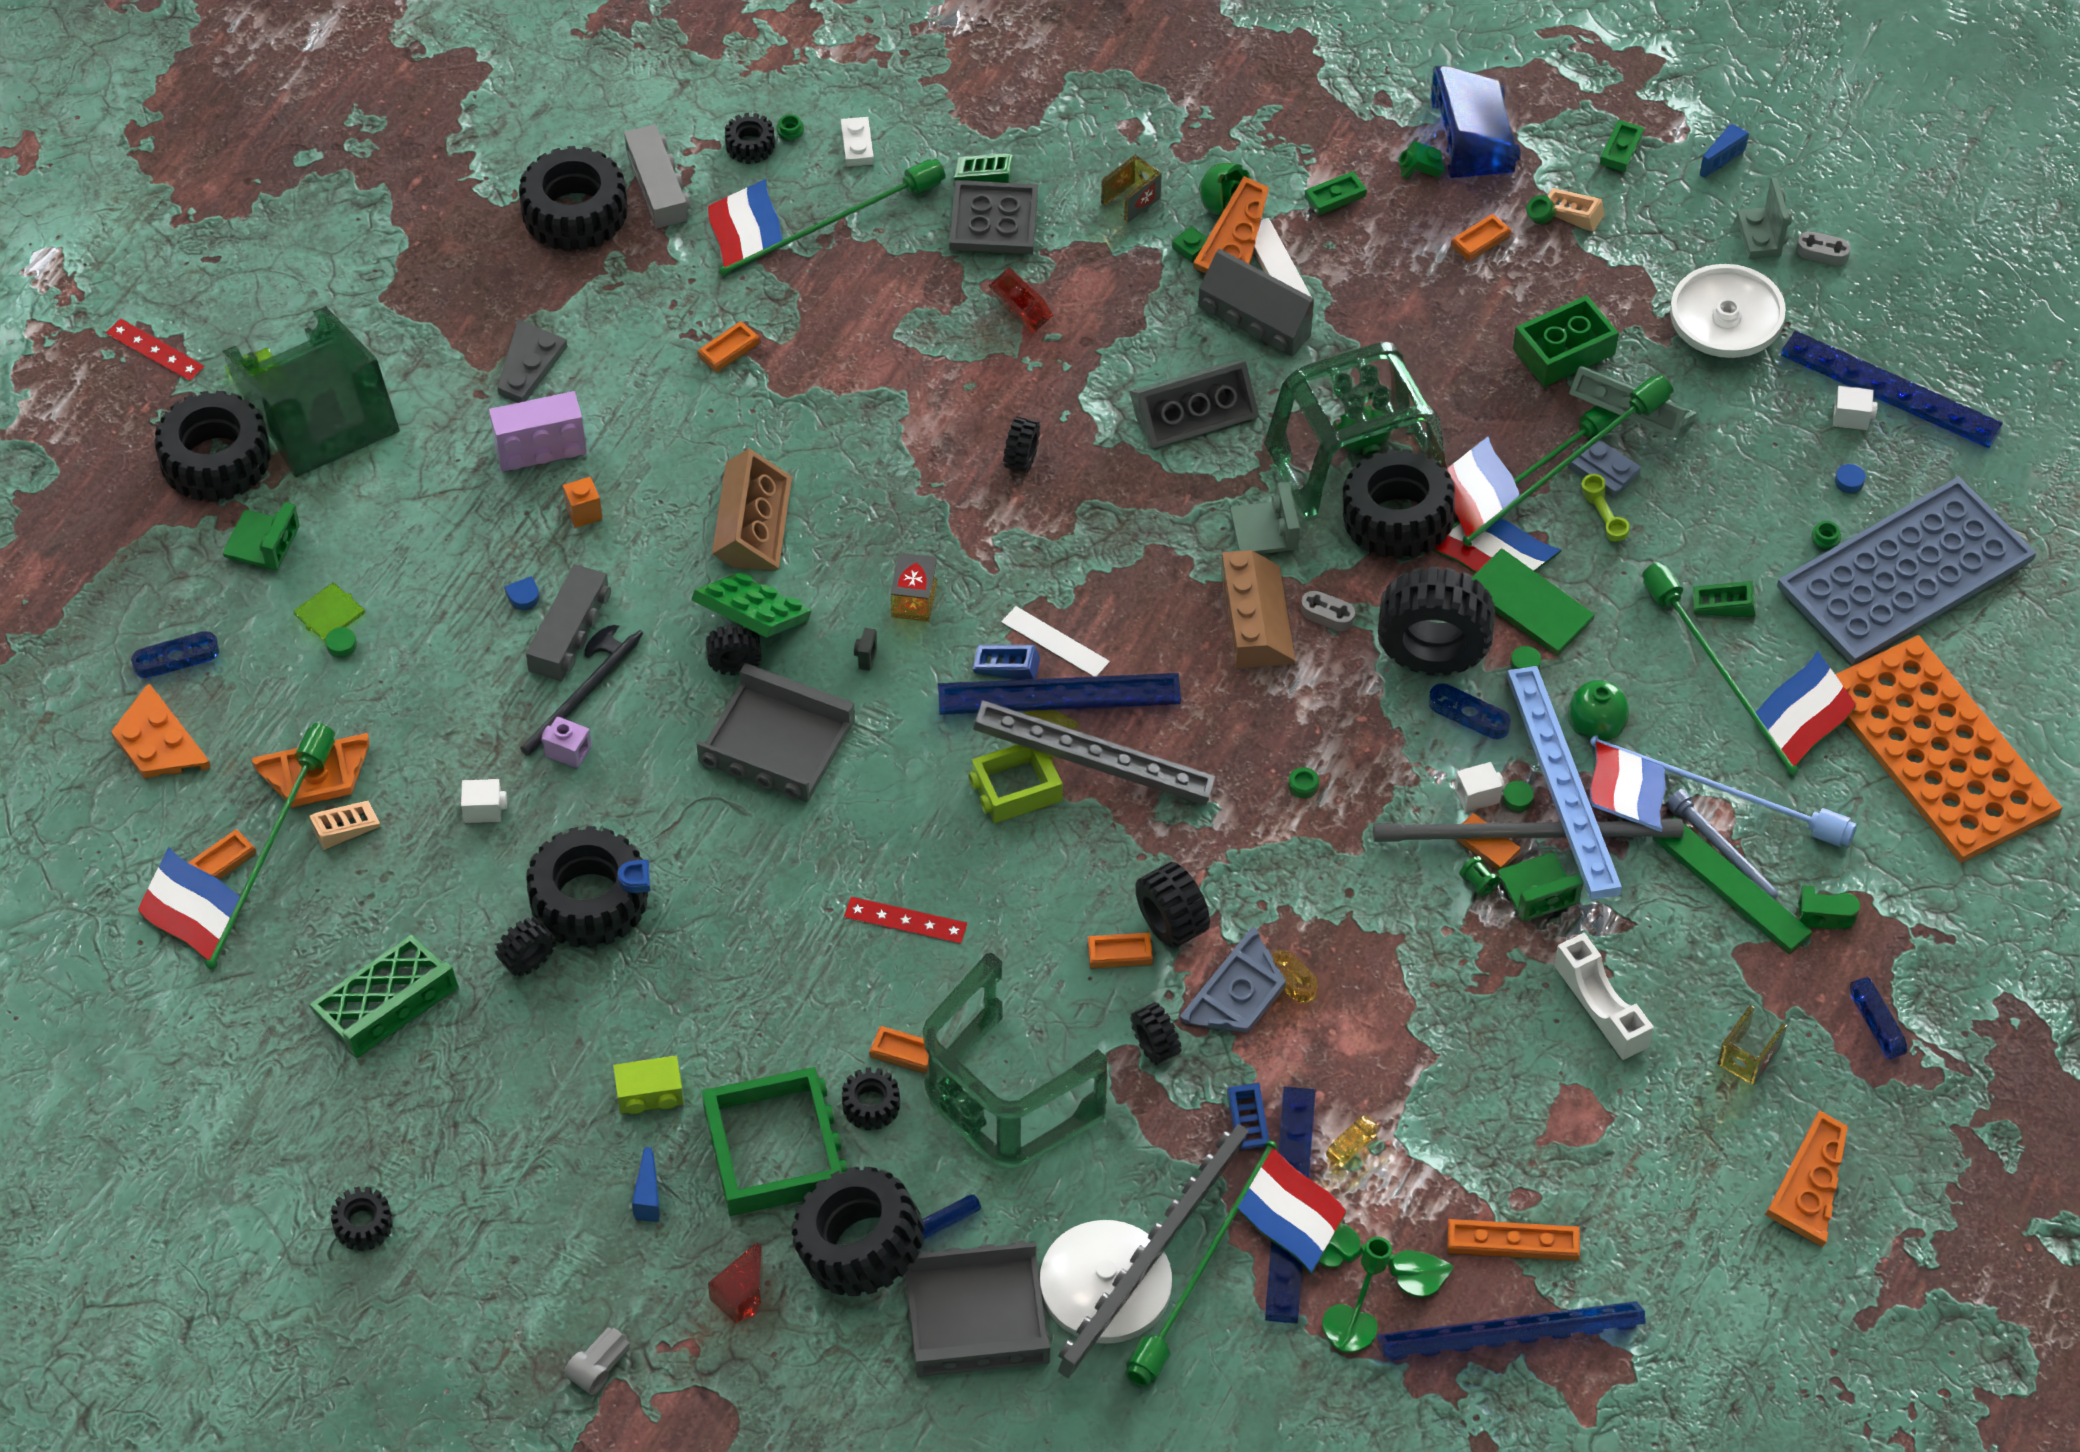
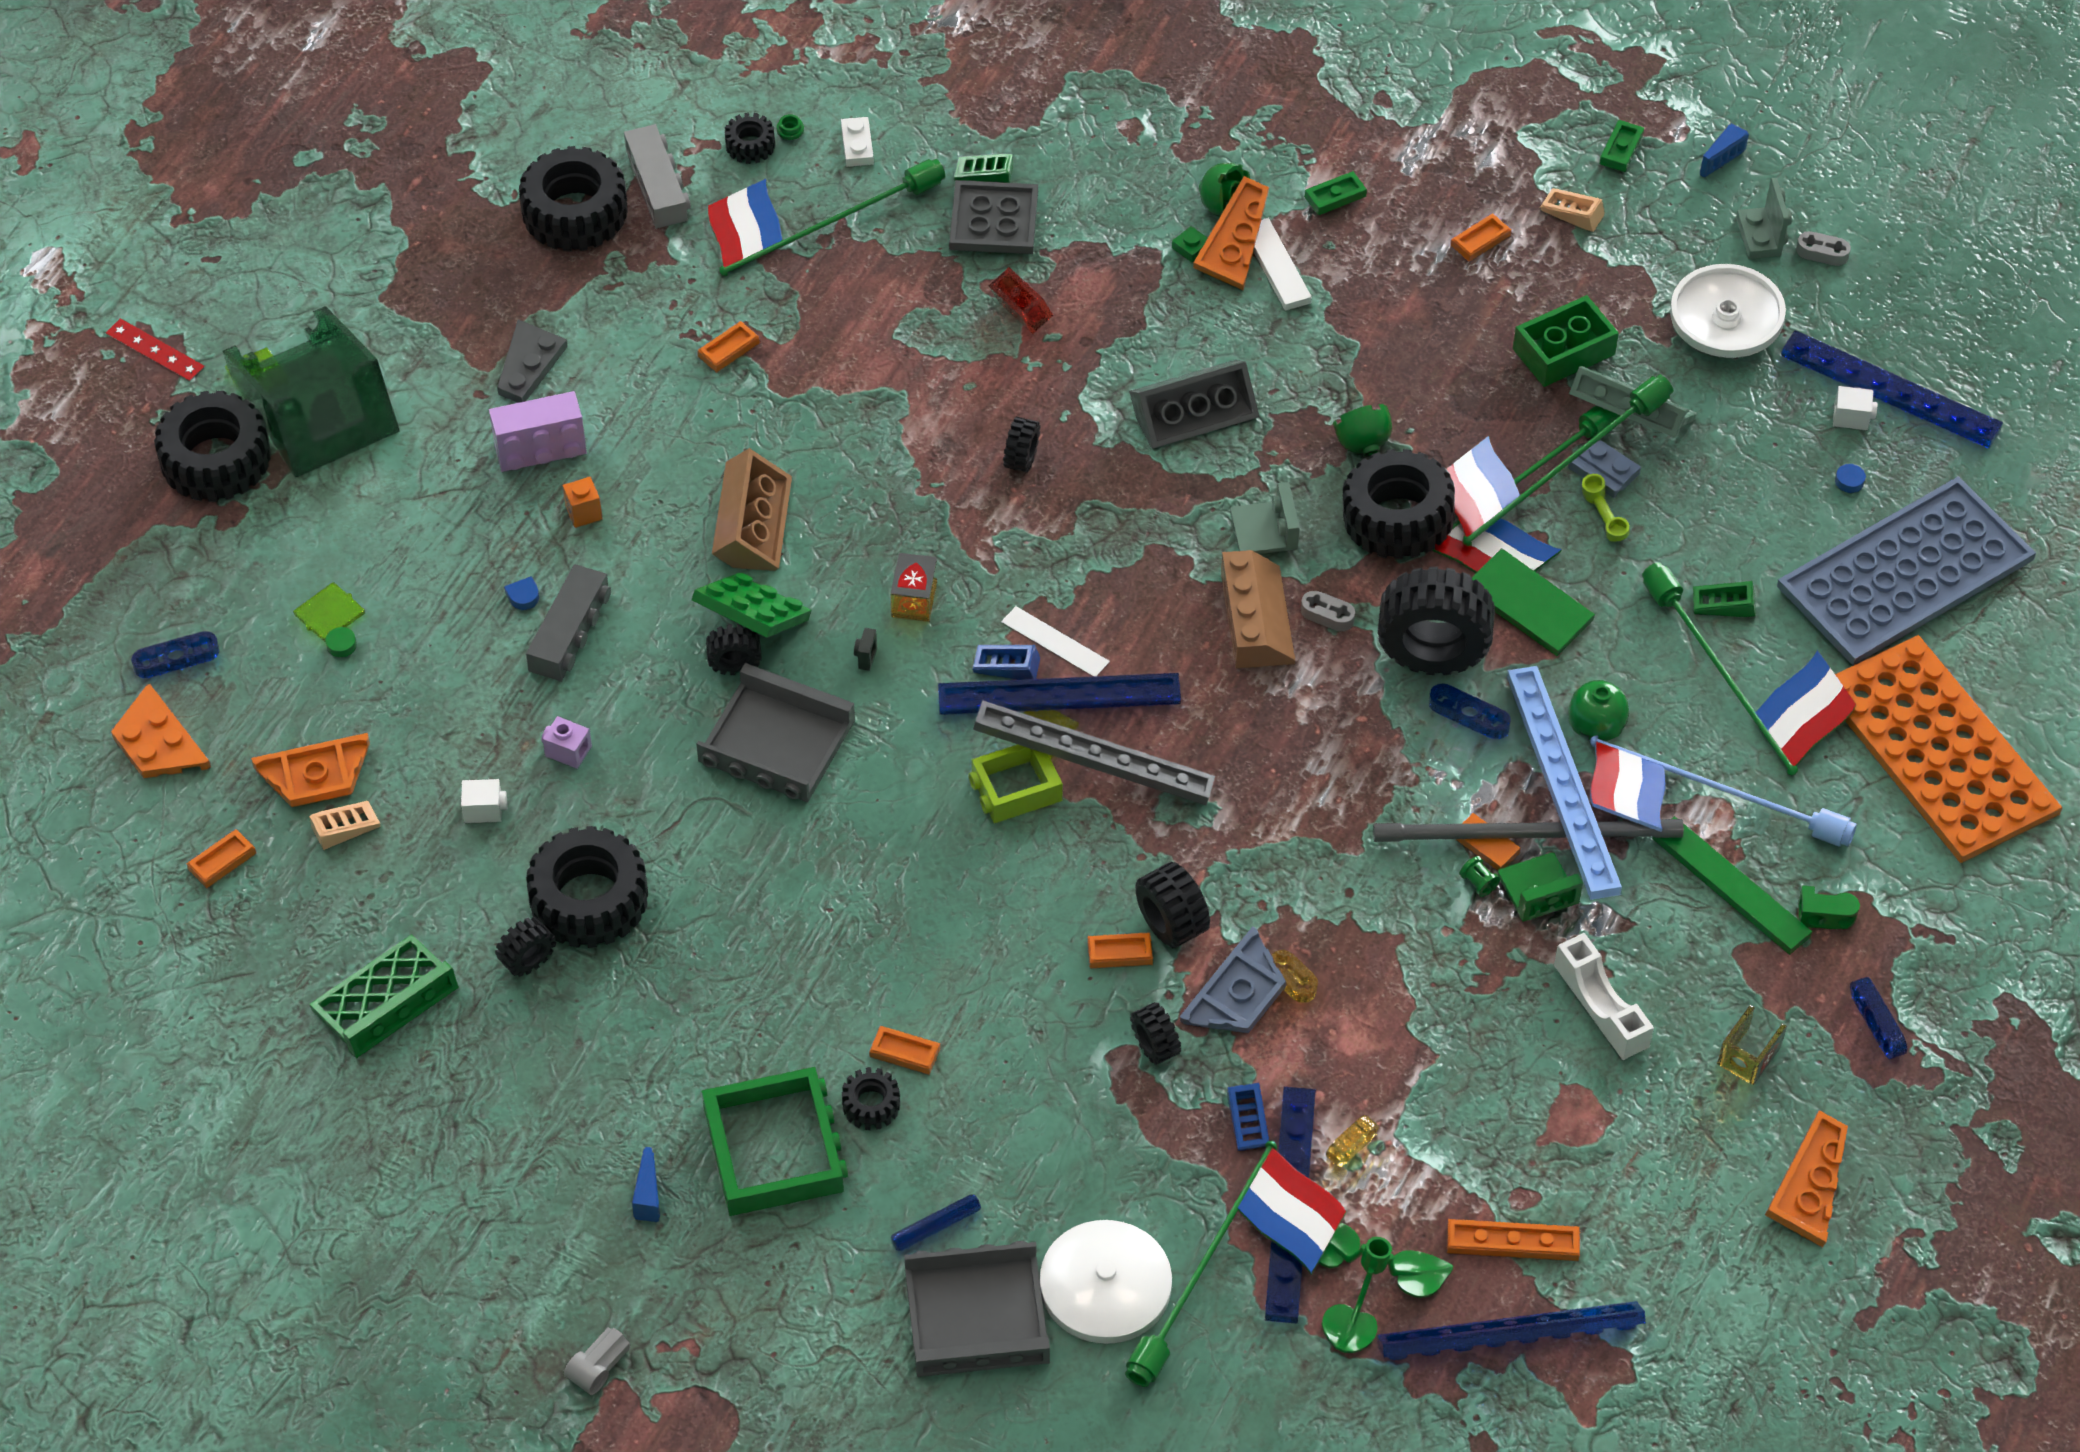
(200, 906): flag -> none
(262, 537): green bracket -> none
(361, 1202): black tyre -> none
(601, 641): black piece -> none
(634, 876): blue tile -> none
(648, 1085): lime brick -> none
(739, 1285): clear red slope -> none
(878, 1256): black tyre -> none
(905, 919): red sticker -> none
(966, 1109): clear green windscreen -> none
(1125, 176): clear yellow piece -> none
(1145, 1257): dark grey plate -> none
(1256, 303): dark grey slope -> none
(1303, 782): green tile -> none
(1394, 416): clear green windscreen -> none
(1421, 158): green bracket -> none
(1474, 122): clear blue windscreen -> none
(1479, 786): white brick -> none
(1518, 796): green tile -> none
(1525, 657): green tile -> none
(1540, 209): green tile -> none
(1681, 804): sand blue piece -> none
(1827, 529): green plate -> none

